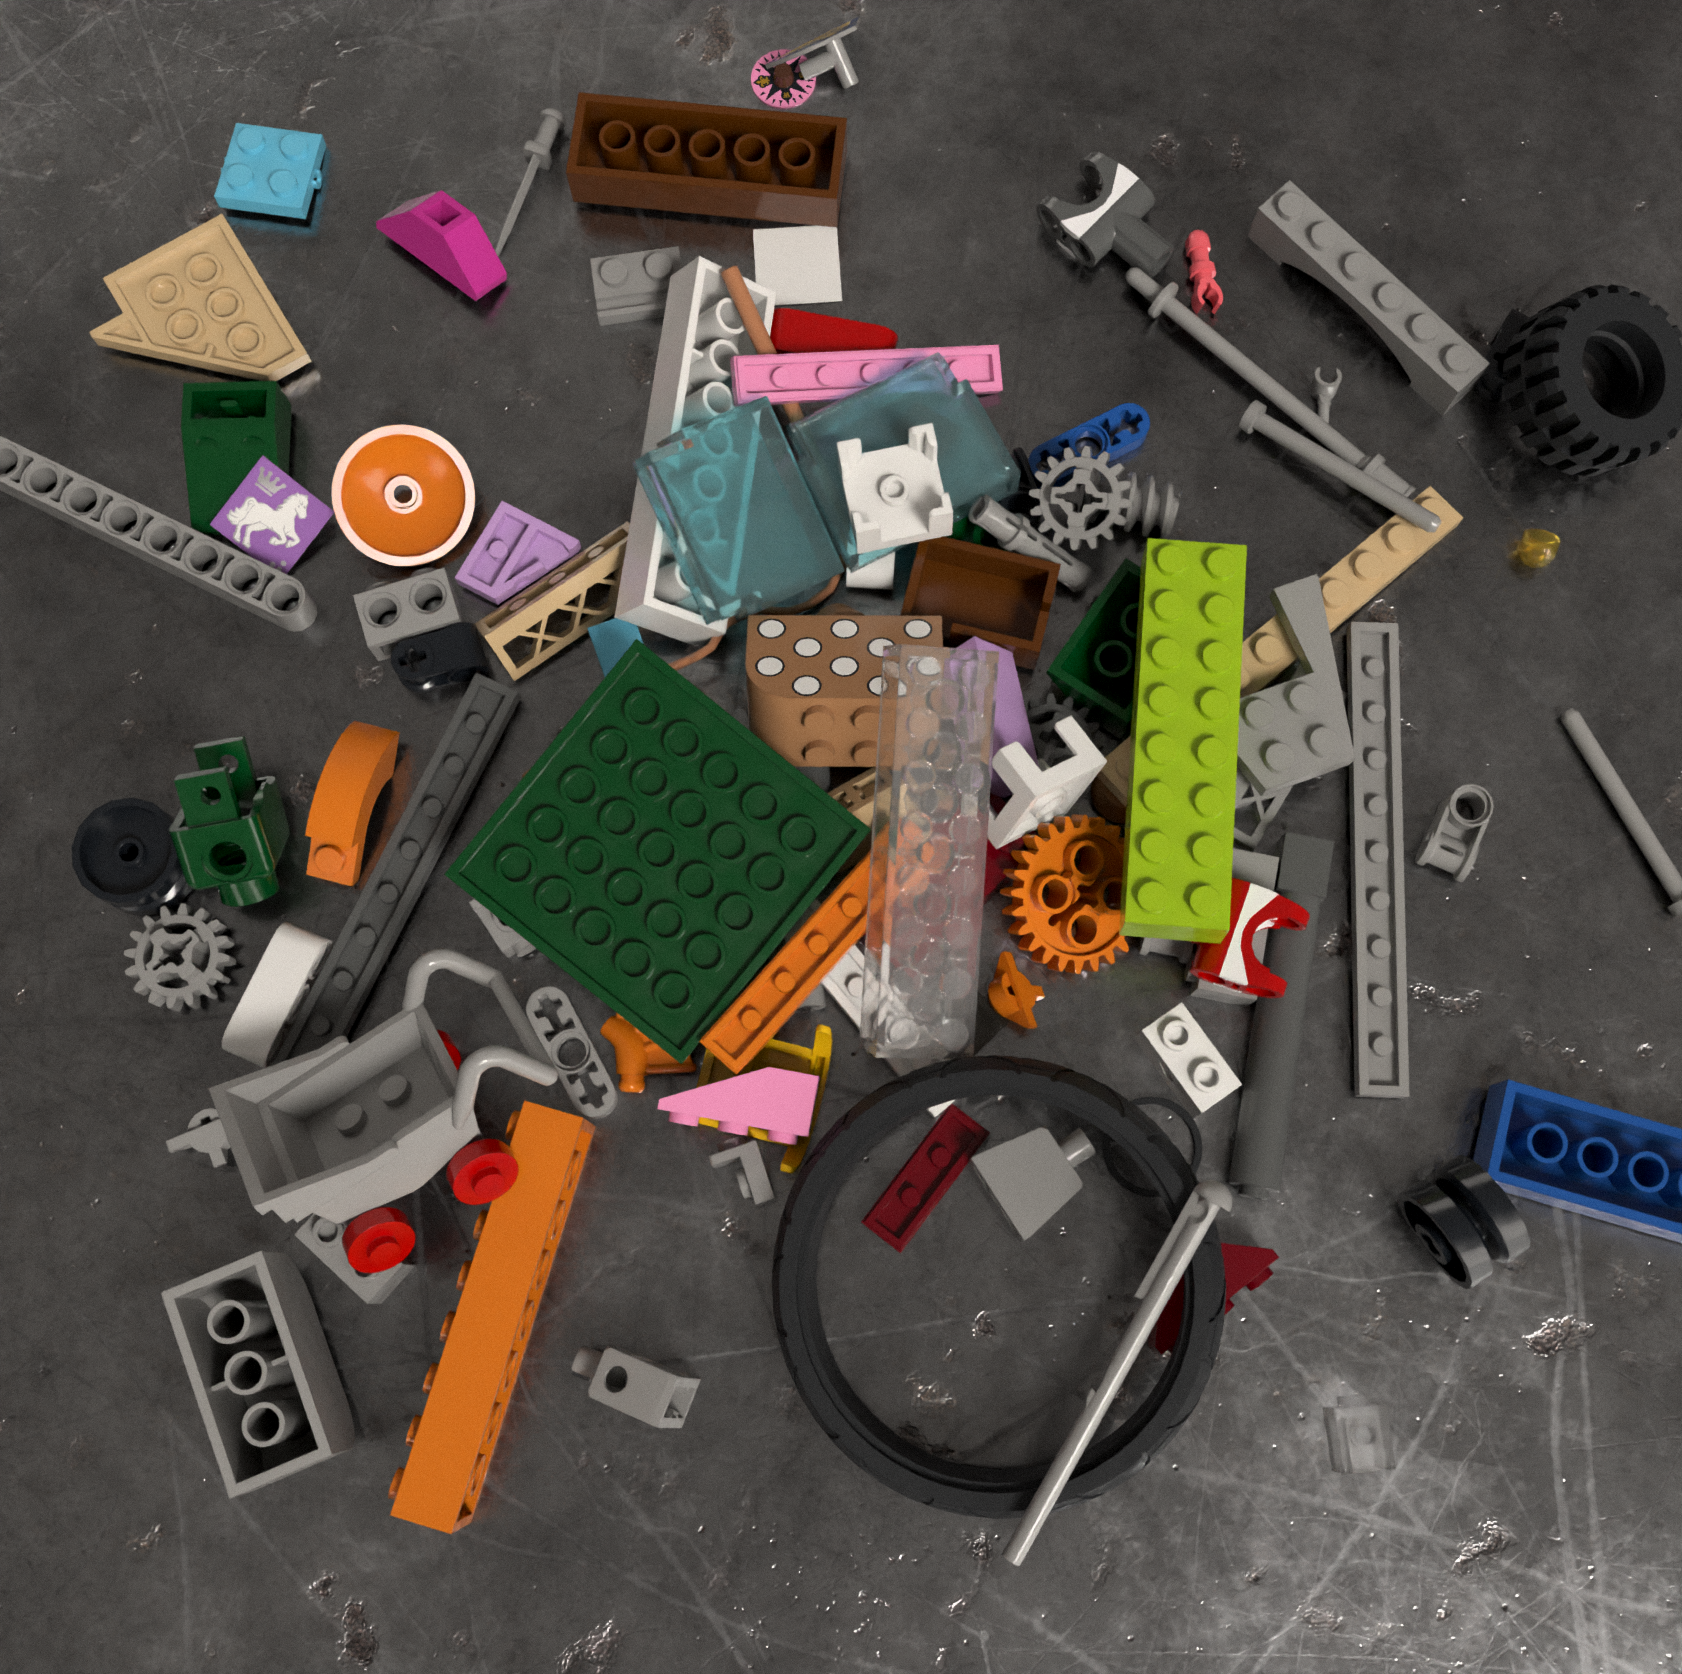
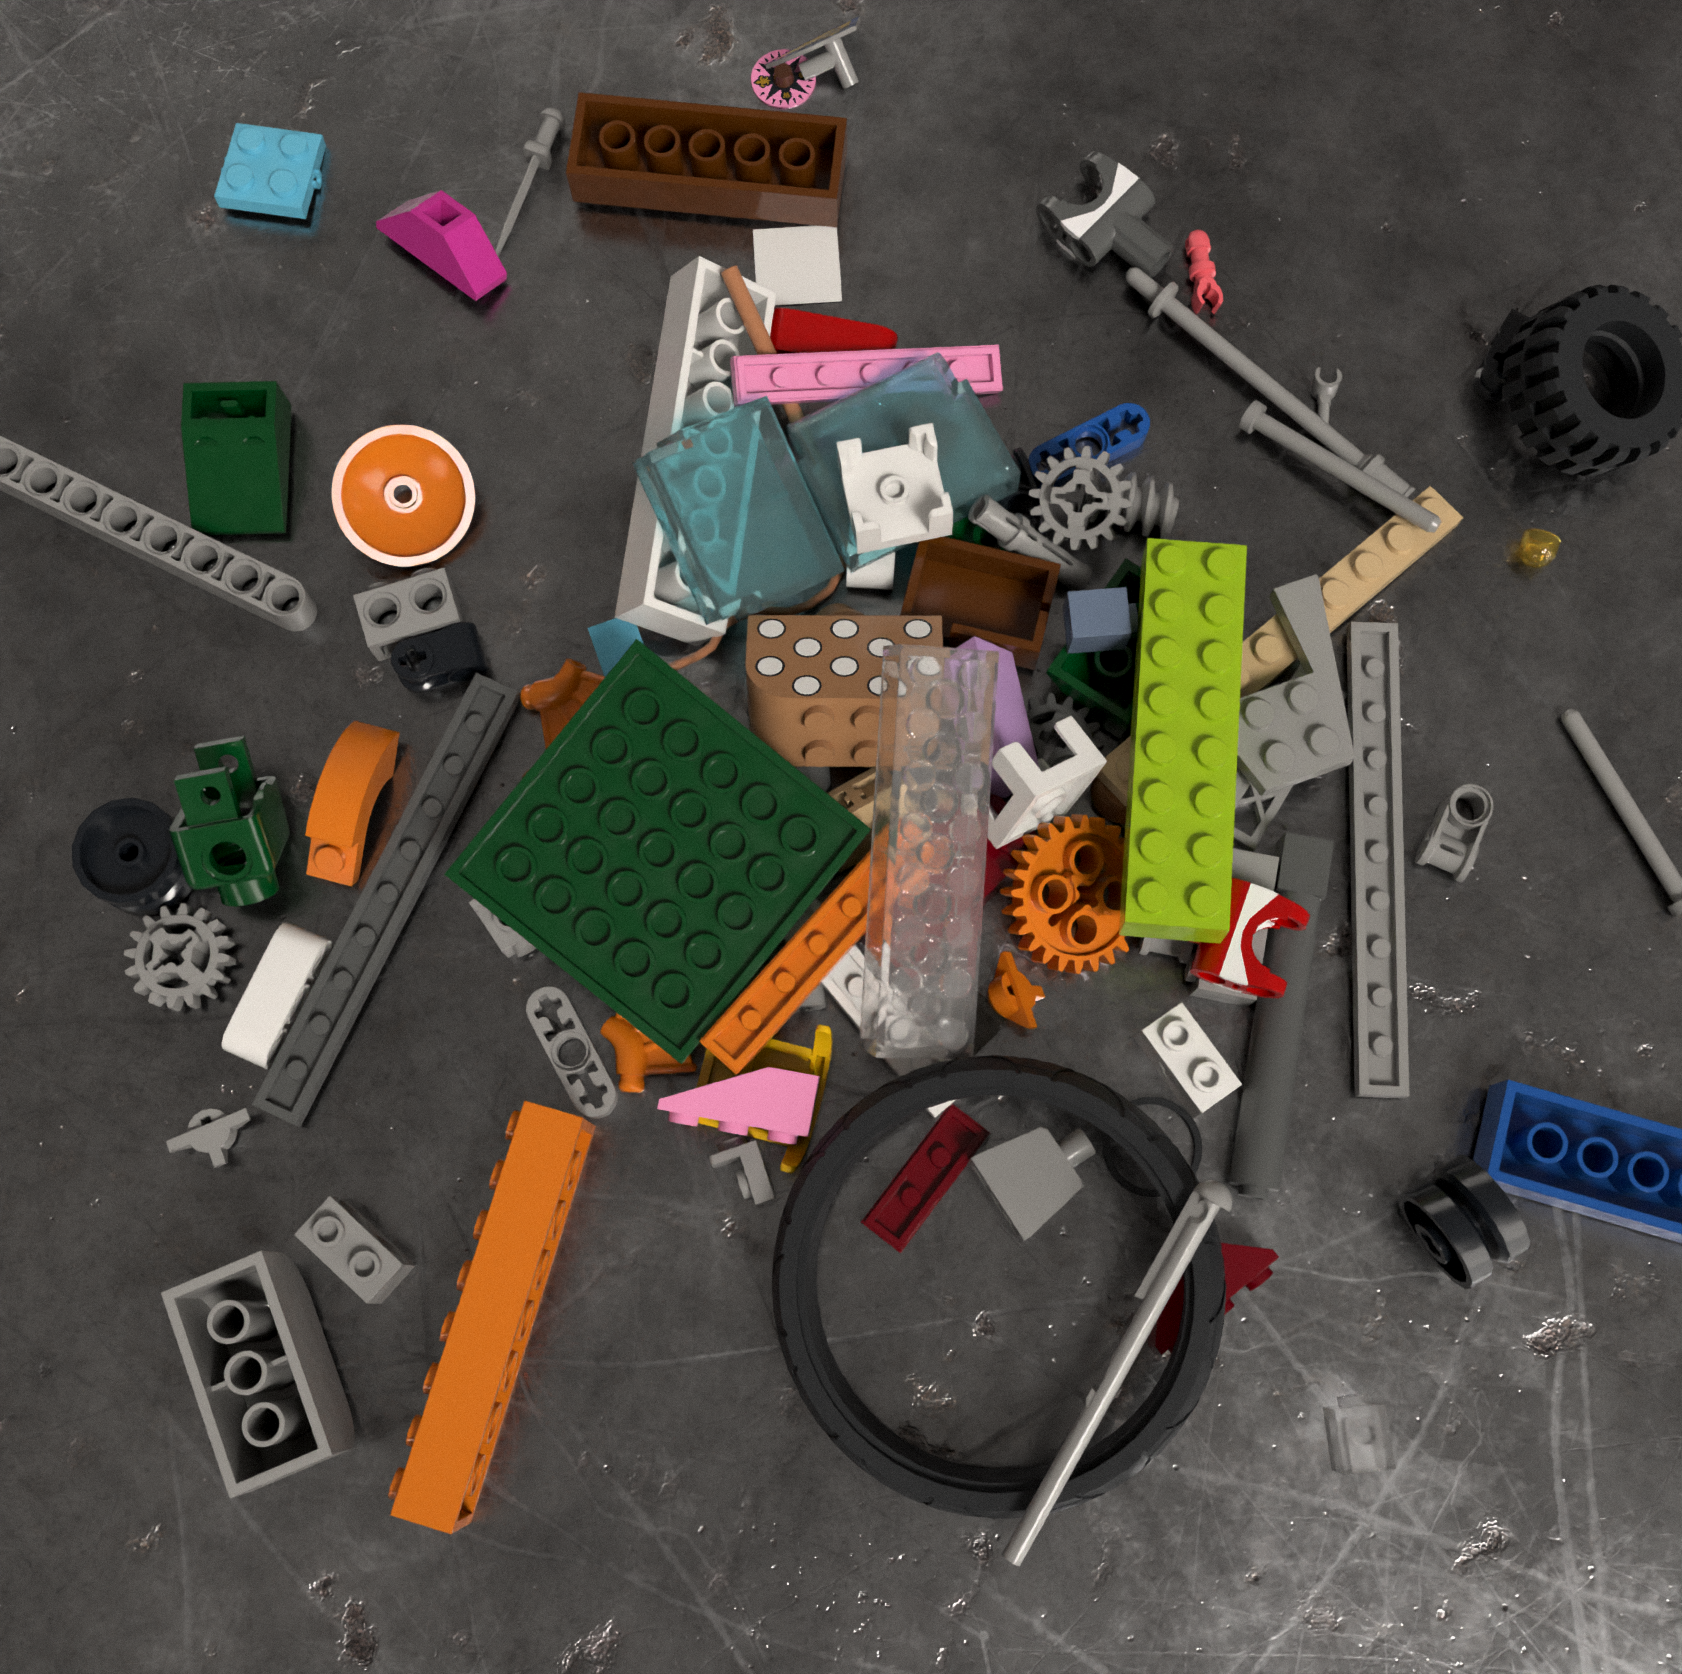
(202, 308): tan wing -> none
(272, 516): medium lavender sticker -> none
(377, 1120): light grey piece -> none
(513, 554): lavender wing -> none
(553, 593): tan fence -> none
(560, 696): none -> orange arm
(633, 284): light grey plate -> none
(652, 1392): light grey torso -> none
(1098, 620): none -> sand blue brick
(1430, 351): light grey arch -> none

